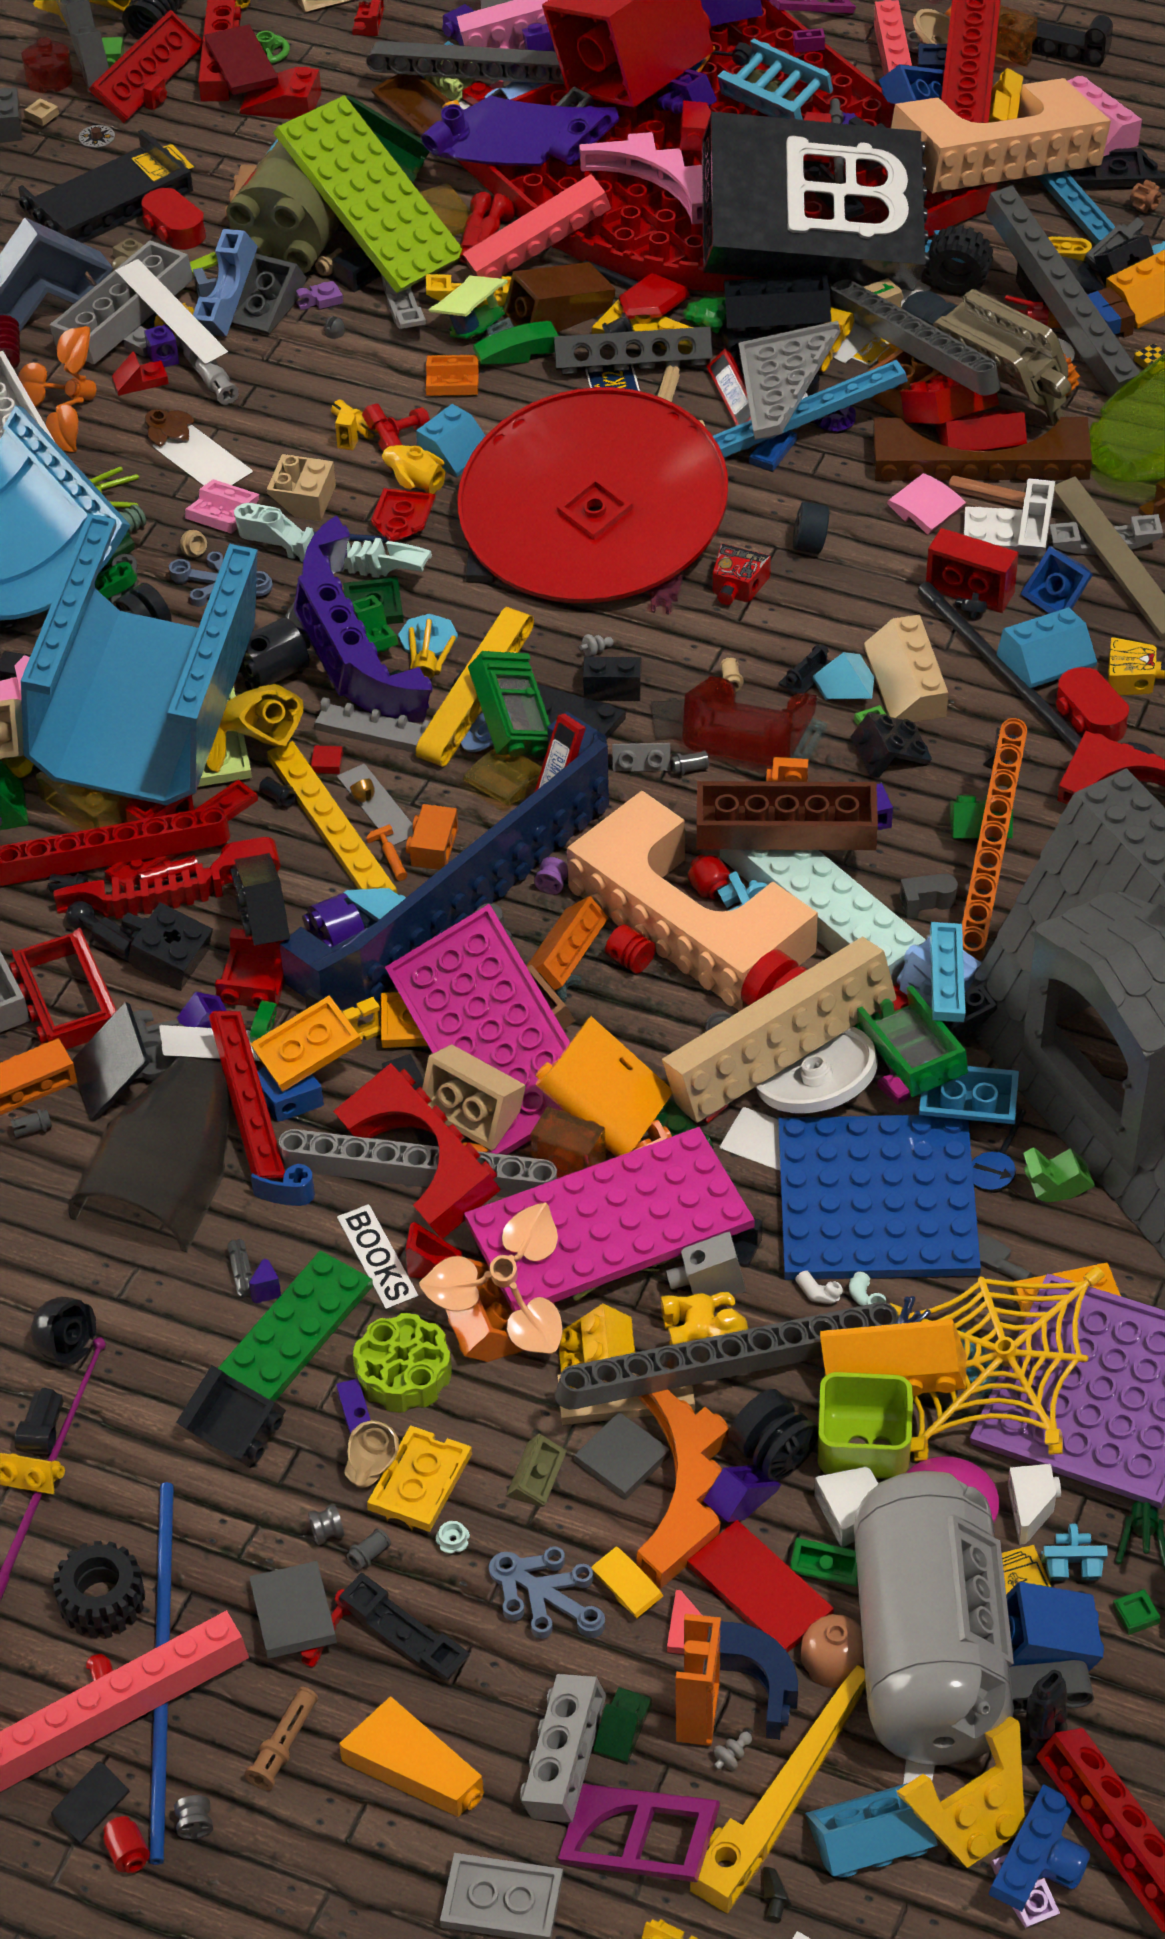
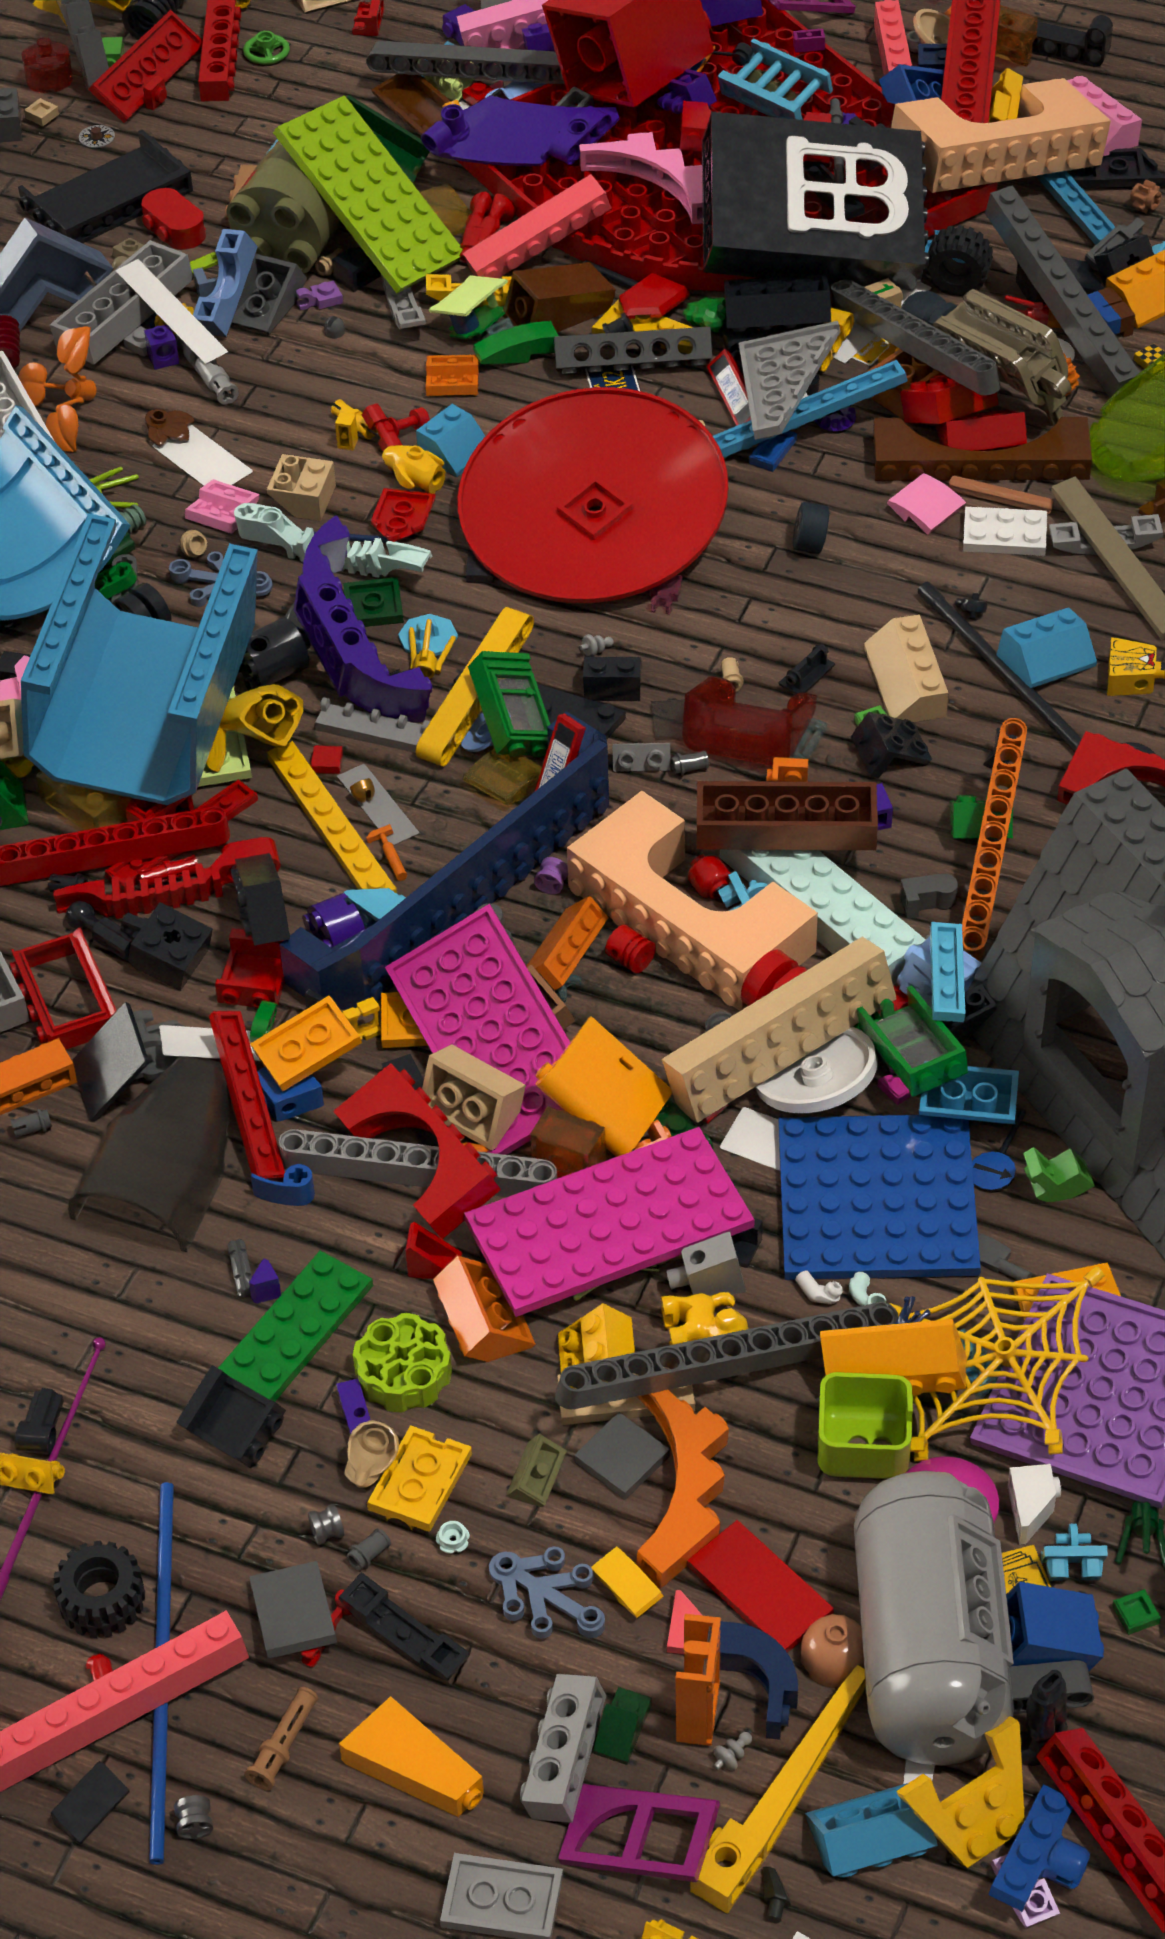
(63, 1329): black cylinder -> none
(125, 1844): red brick -> none
(134, 377): red slope -> none
(154, 168): yellow sticker -> none
(198, 1009): dark purple brick -> none
(241, 59): dark red tile -> none
(281, 793): black pin -> none
(292, 97): red slope -> none
(372, 615): green brick -> none
(377, 1256): white sticker -> none
(433, 836): orange brick -> none
(454, 1281): light nougat plant -> none
(669, 383): tan axle -> none
(739, 574): red torso -> none
(739, 1492): dark purple slope -> none
(773, 1434): black wheel -> none
(824, 1562): green slope -> none
(840, 1498): white torso -> none
(845, 678): medium azure slope -> none
(967, 565): red brick -> none
(1036, 514): white slope -> none
(1056, 582): blue slope -> none
(1071, 247): yellow plate -> none
(1092, 703): red brick -> none

